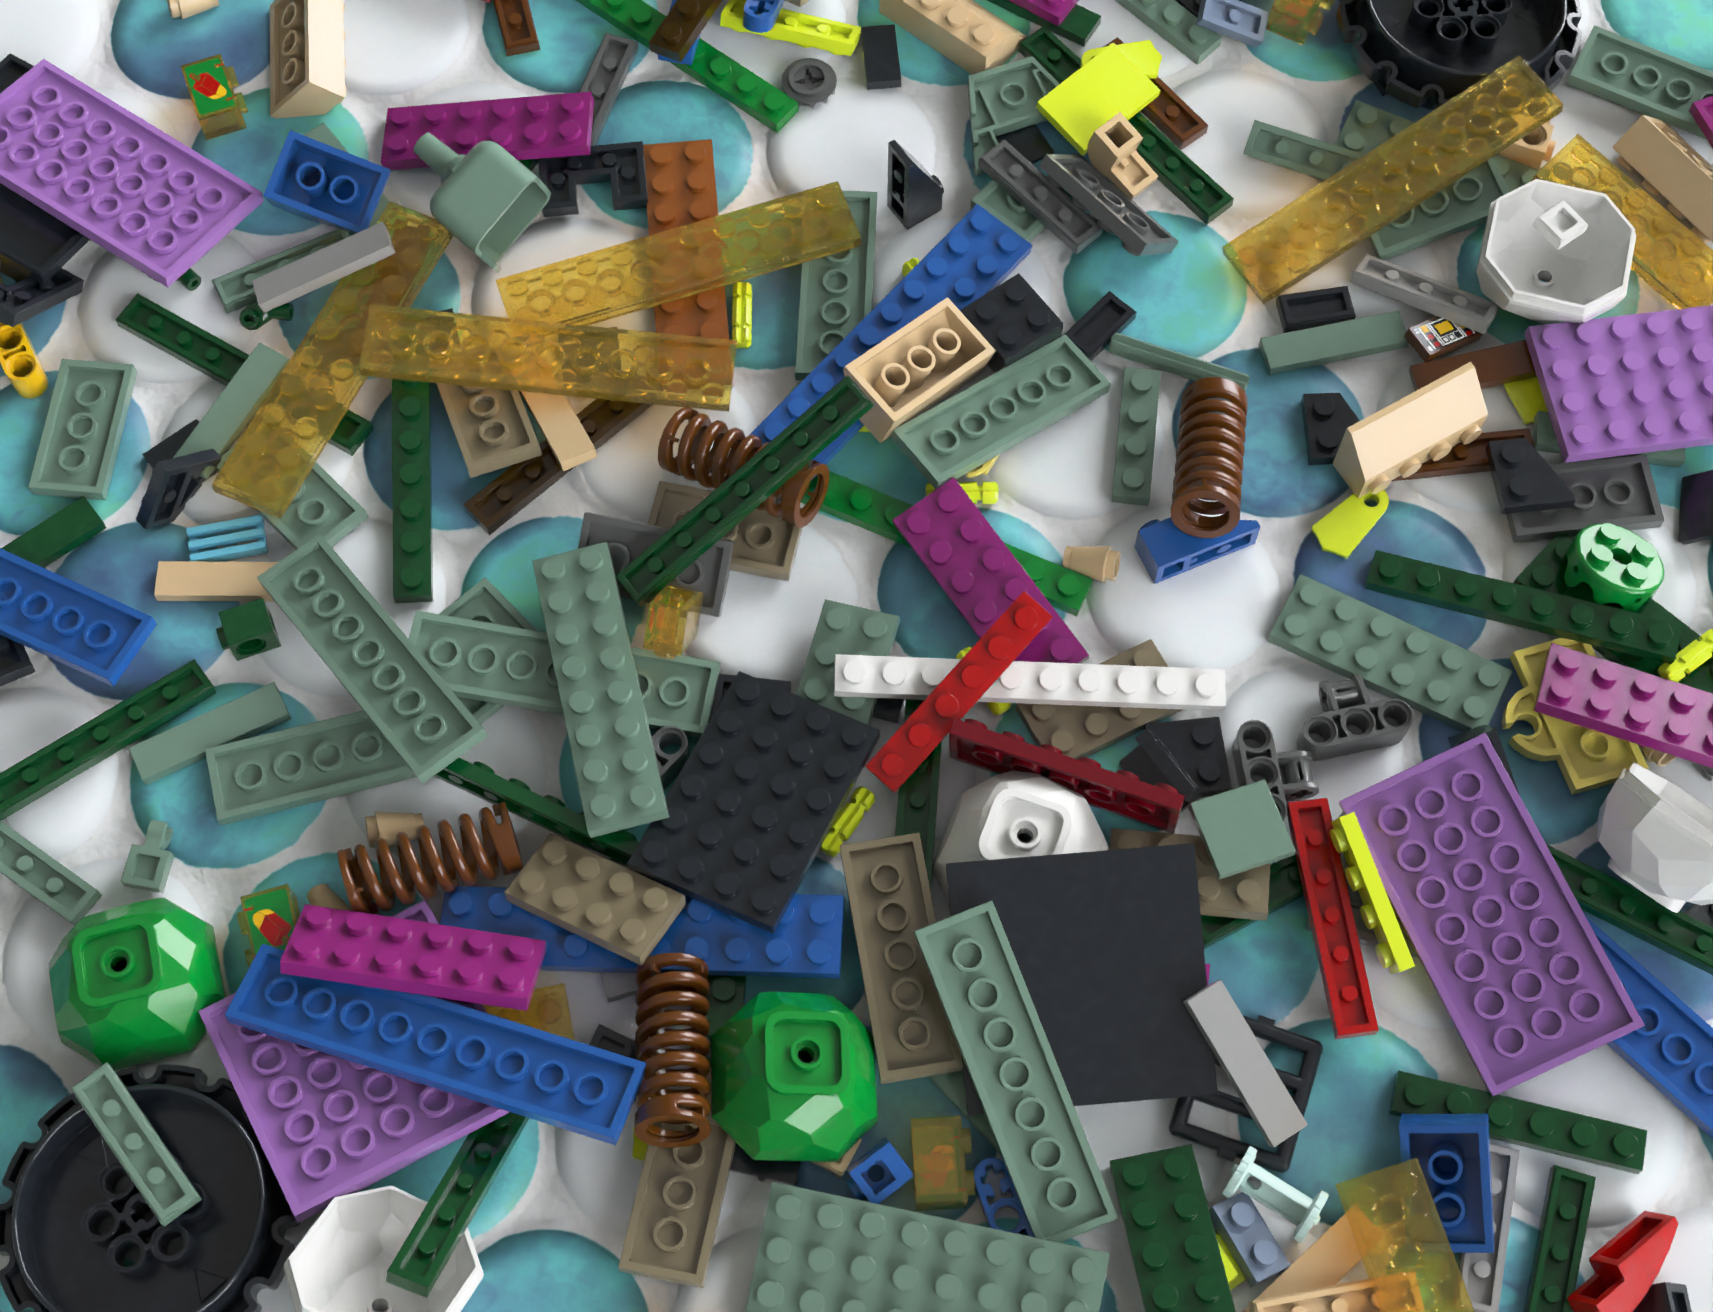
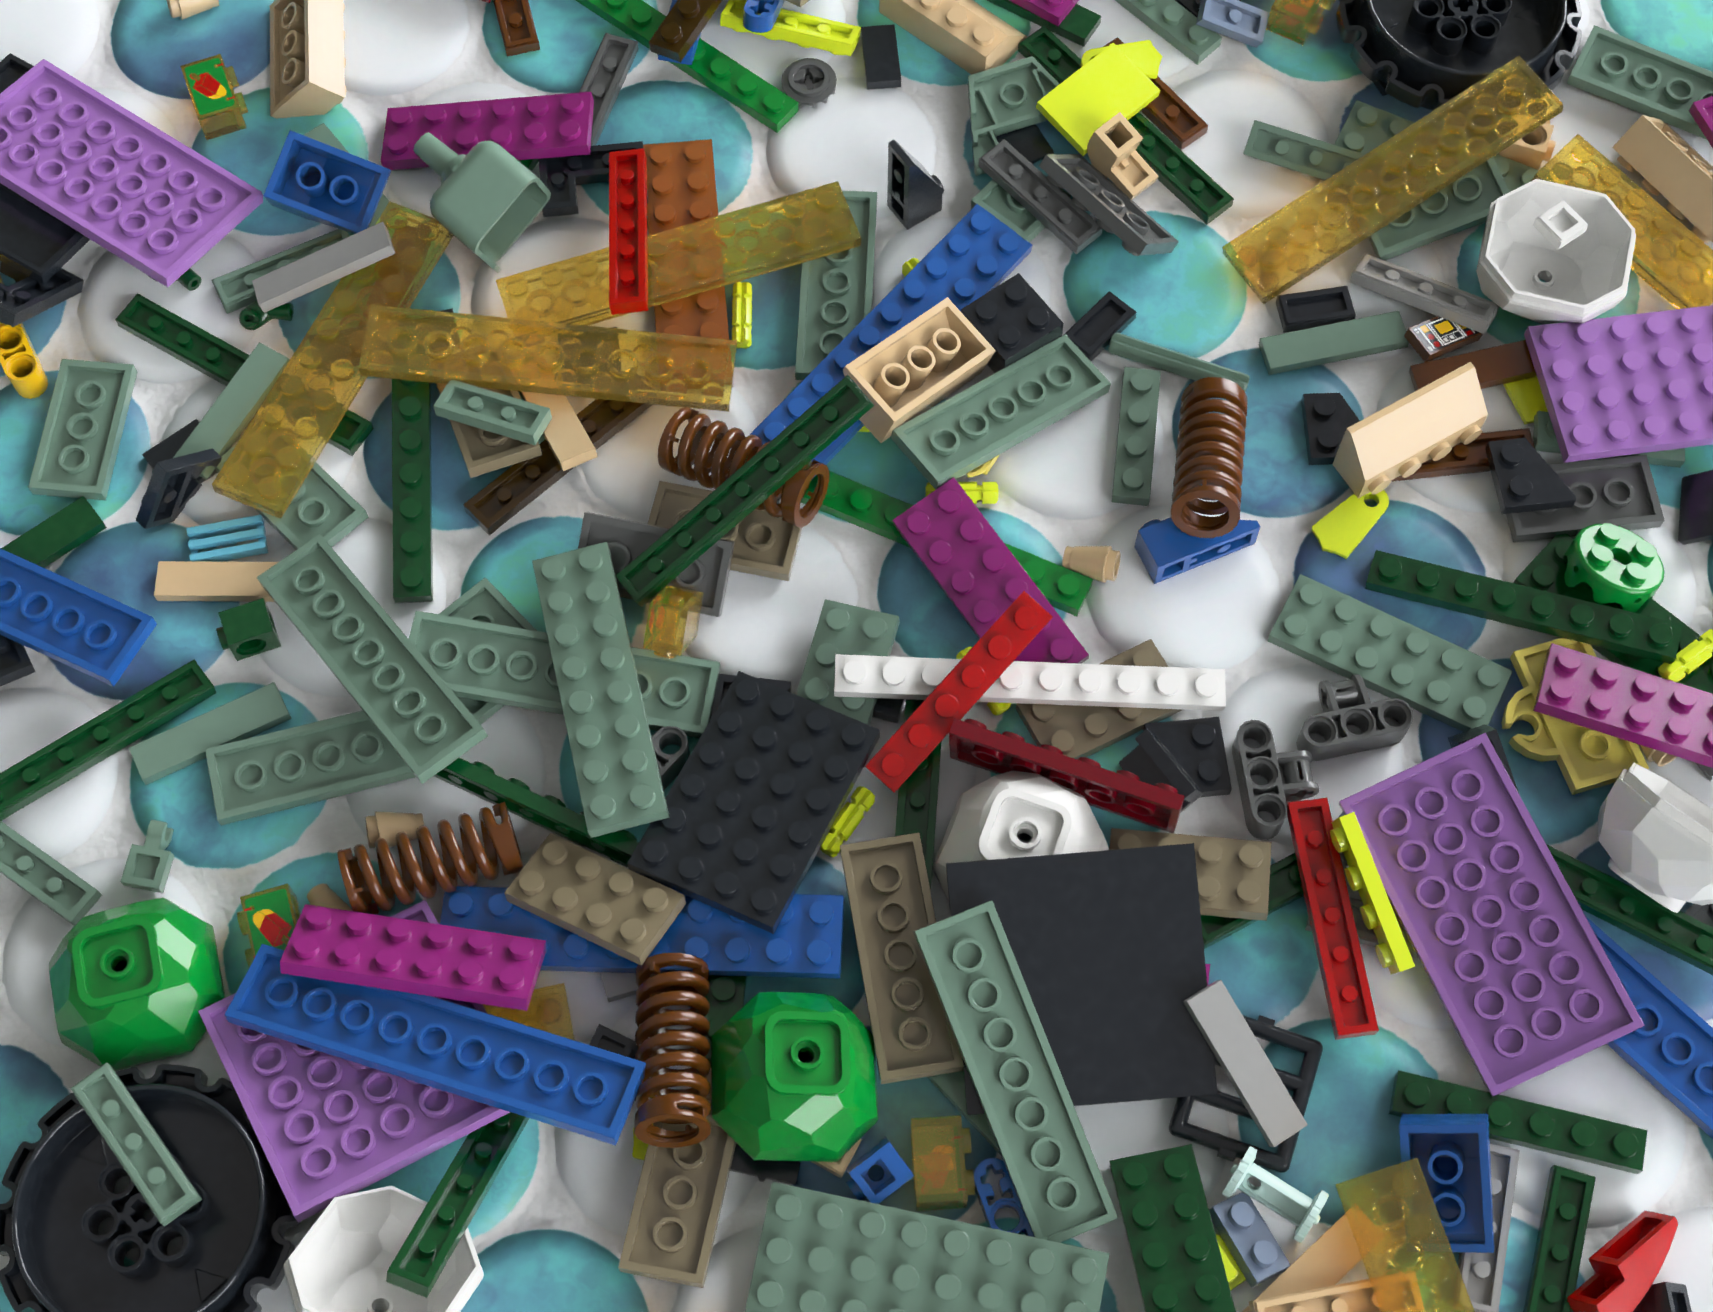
(492, 412): none -> sand green plate
(628, 232): none -> red plate
(1241, 829): sand green tile -> none

